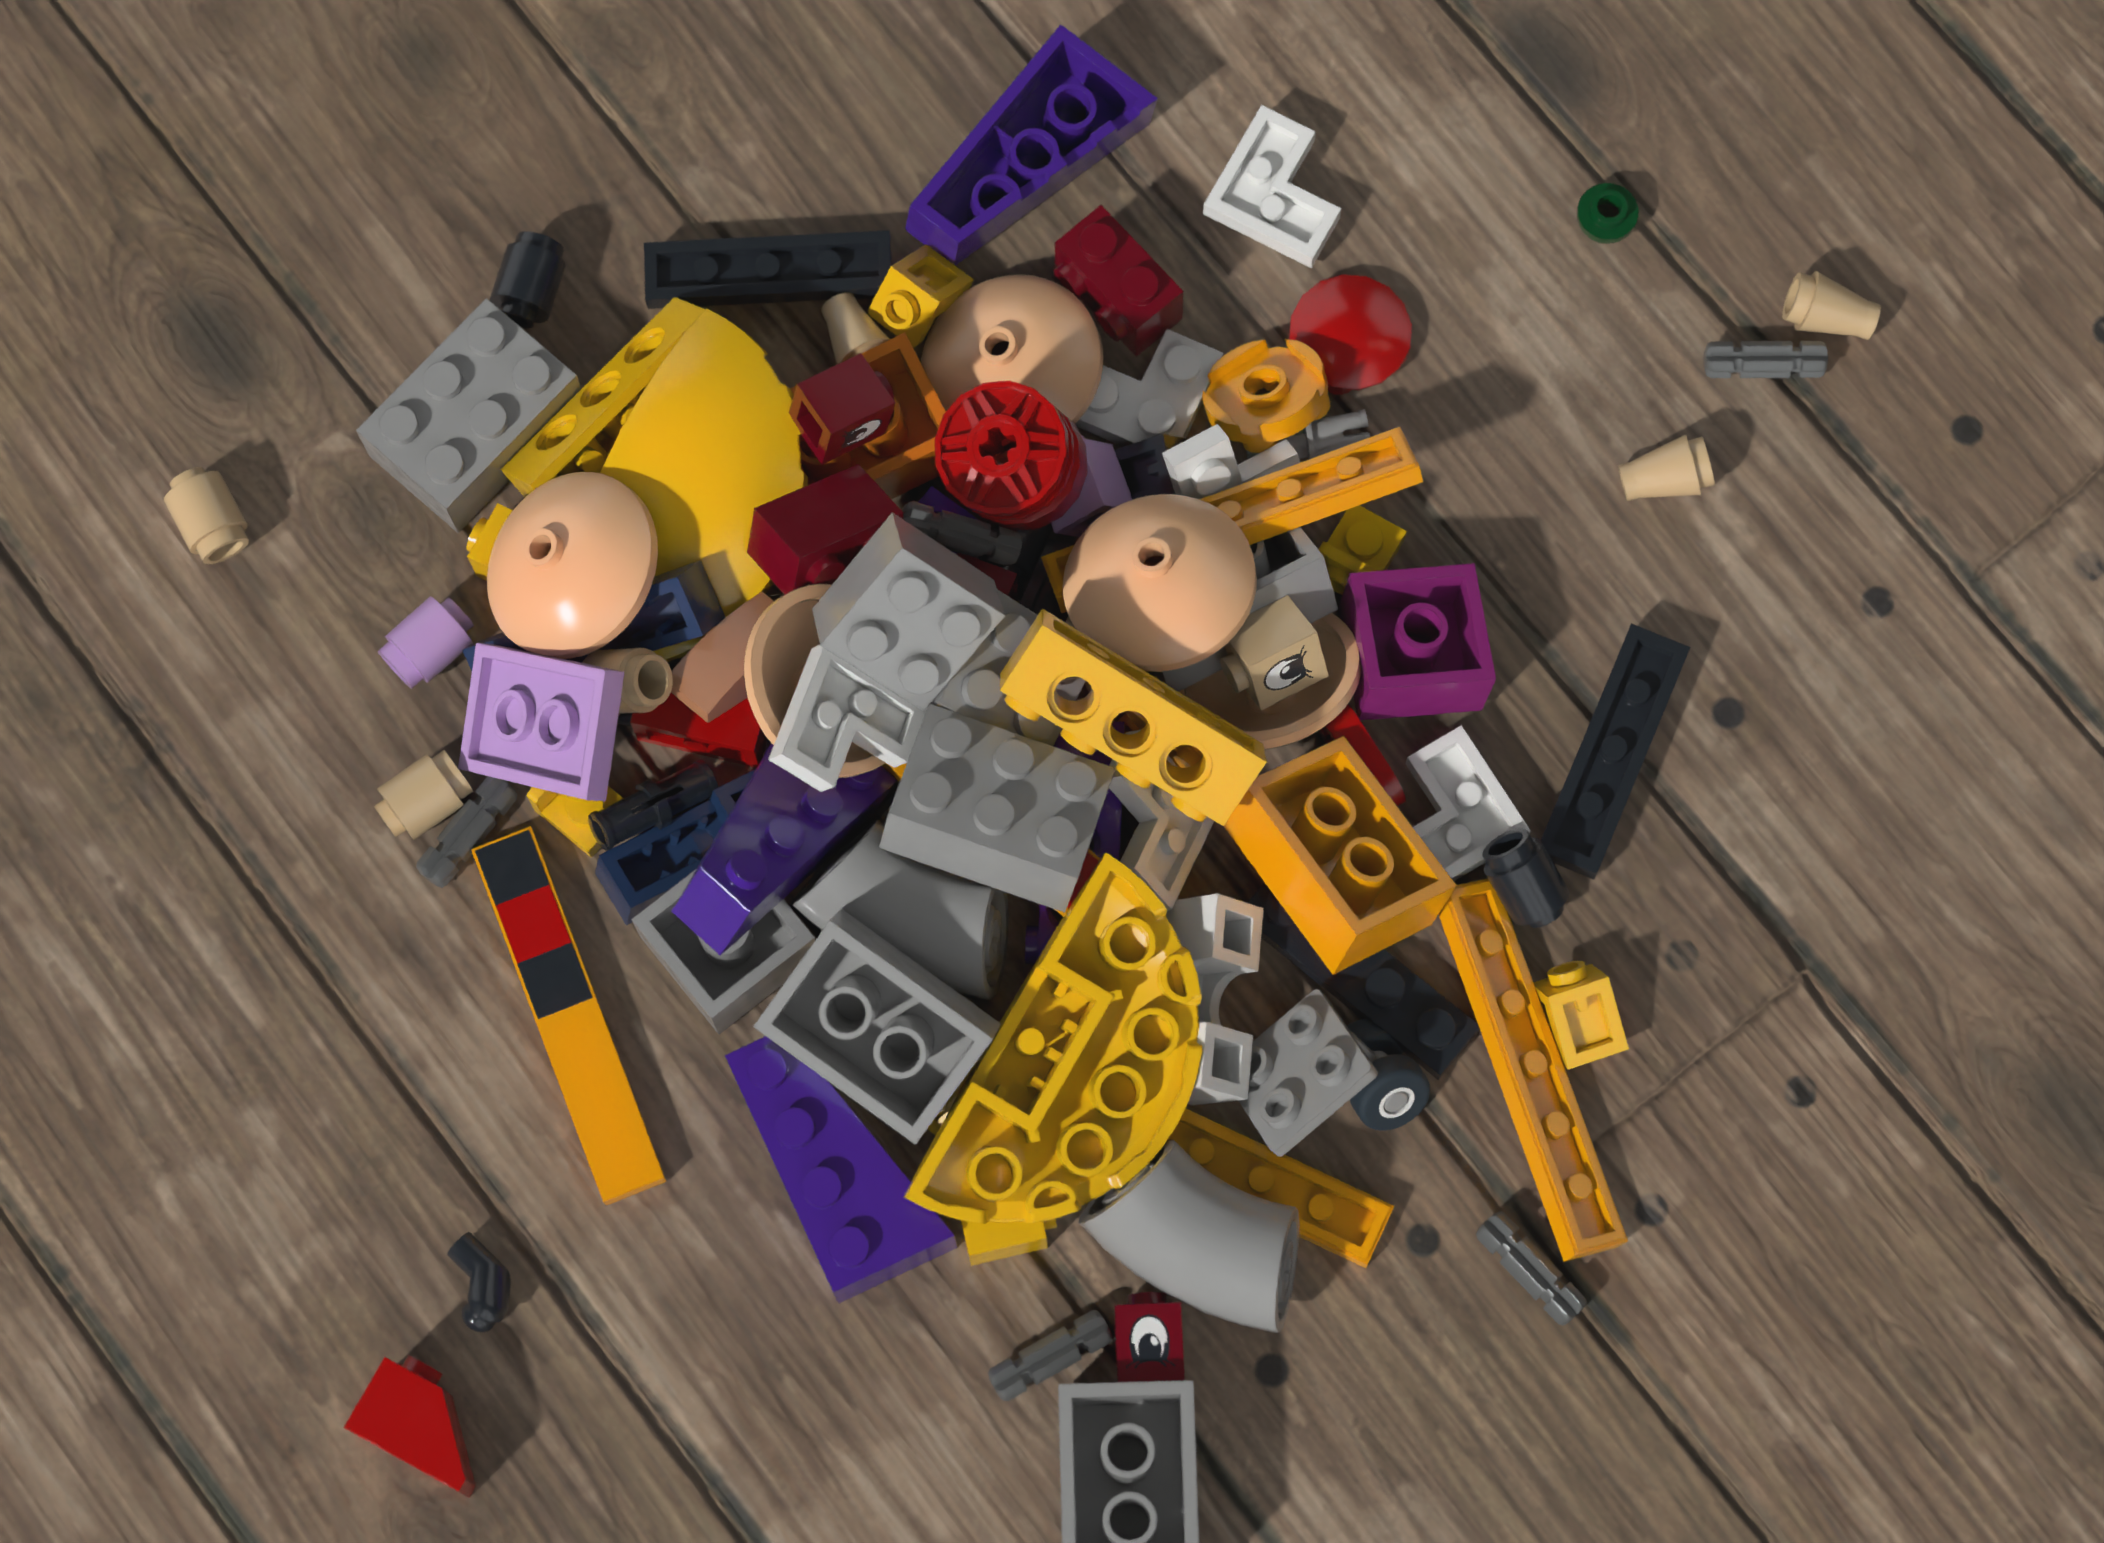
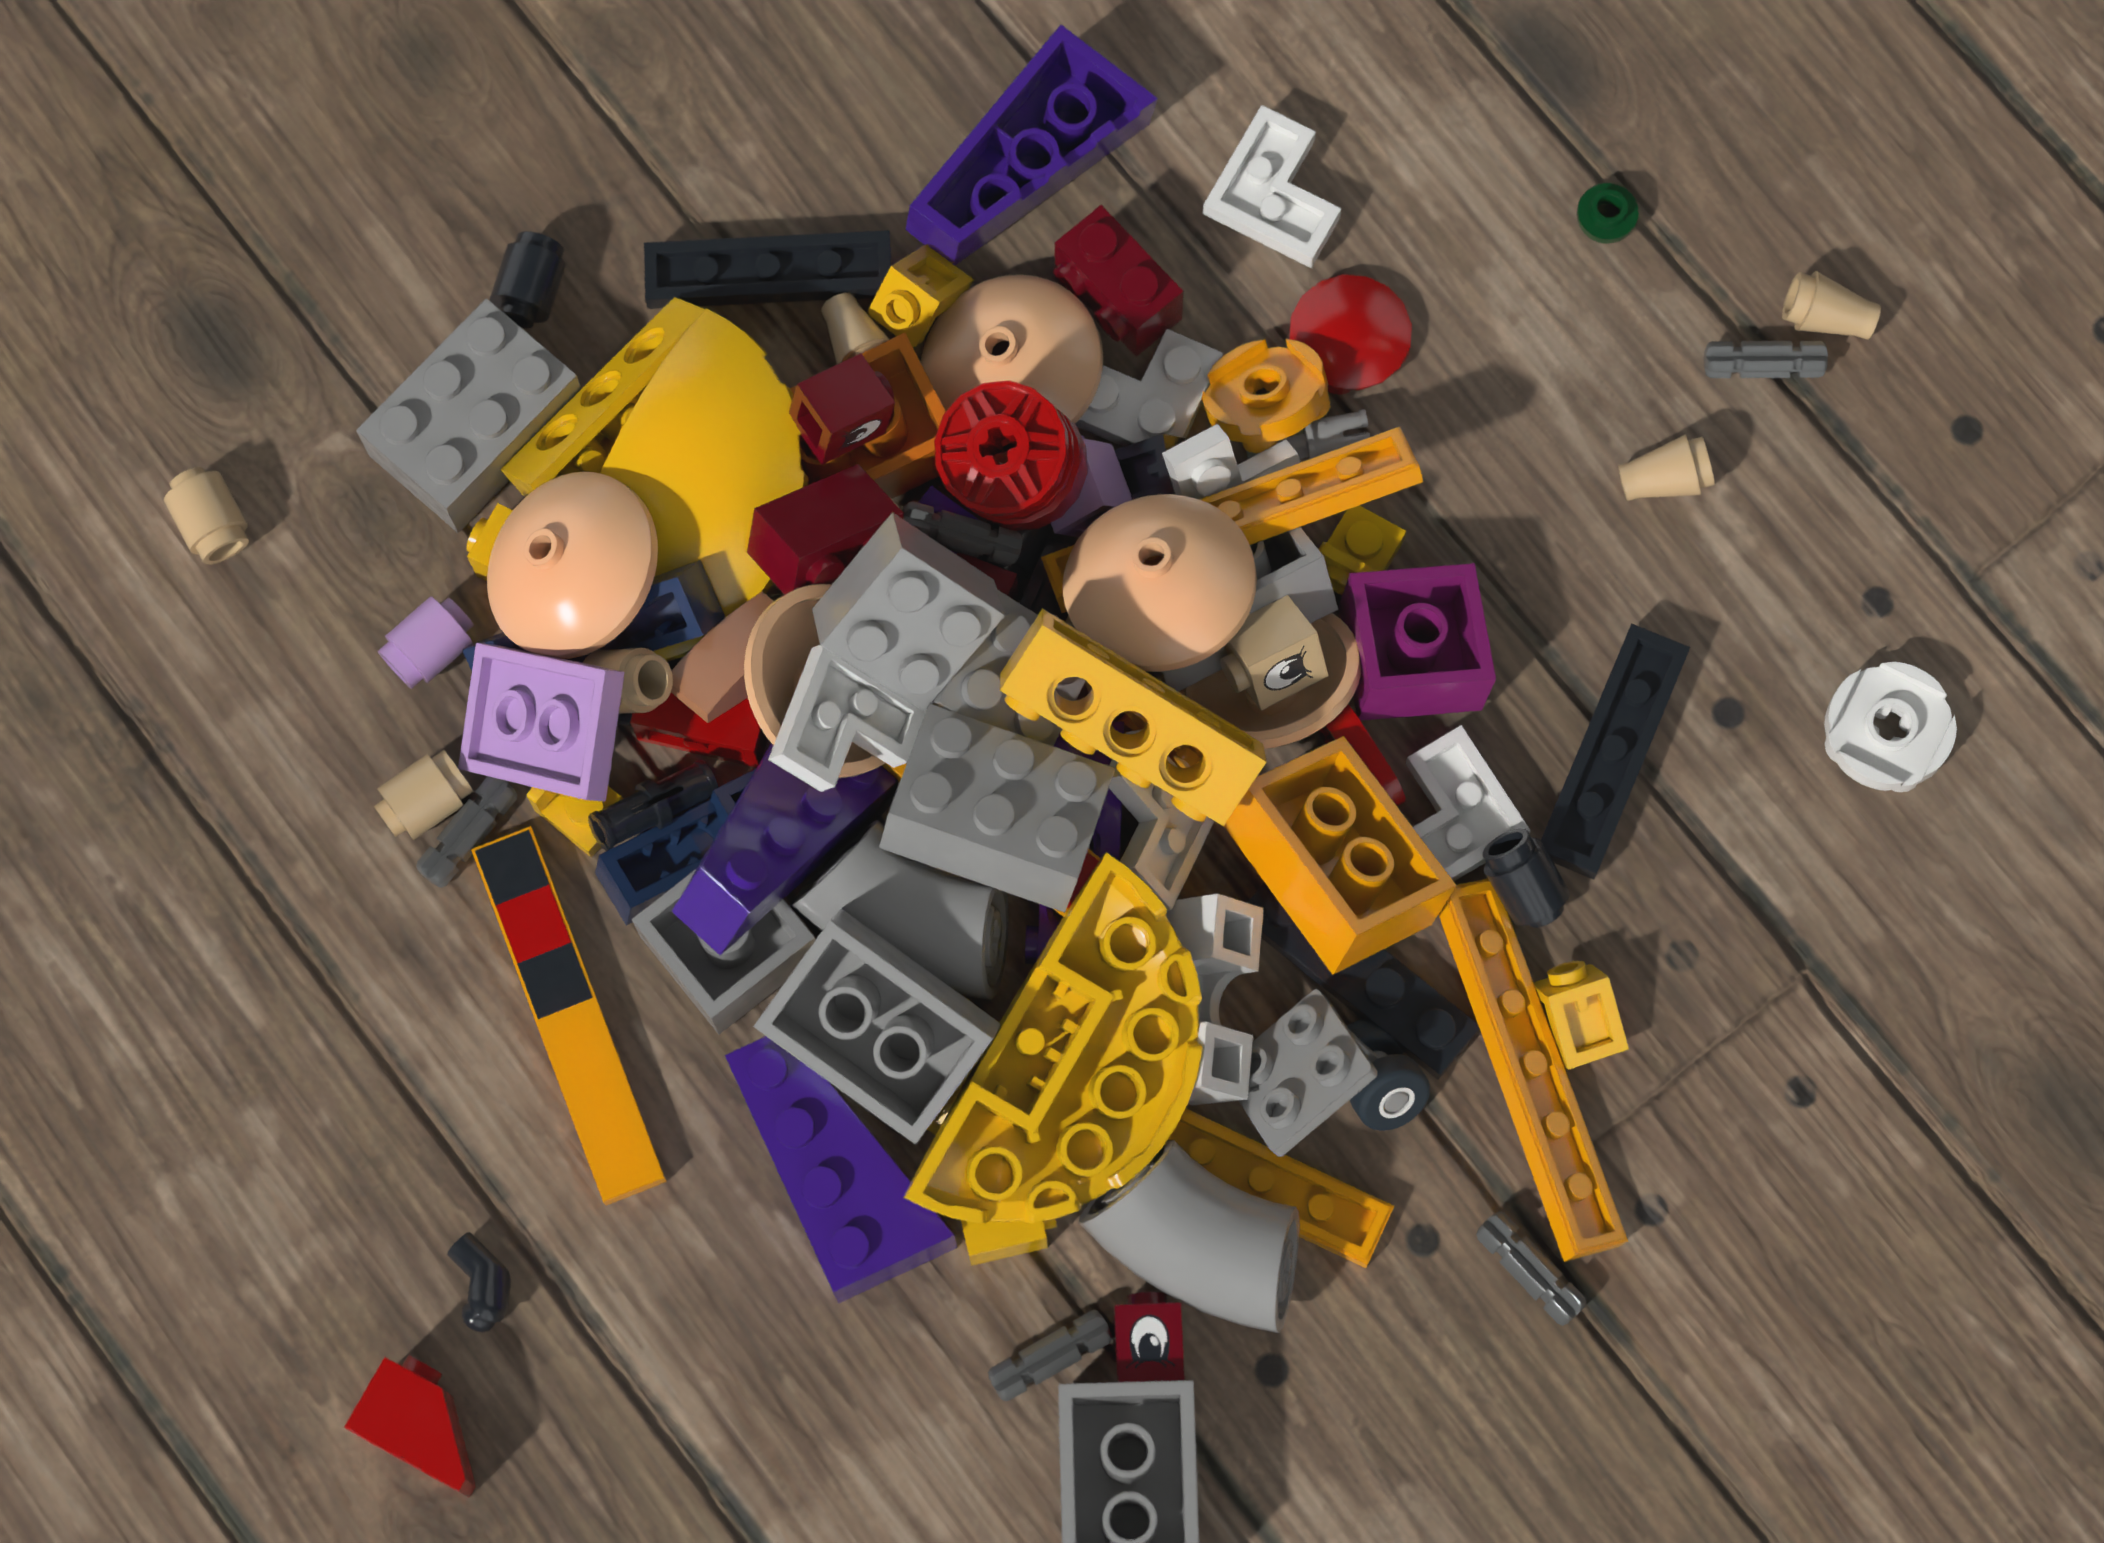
(1924, 715): none -> white plate

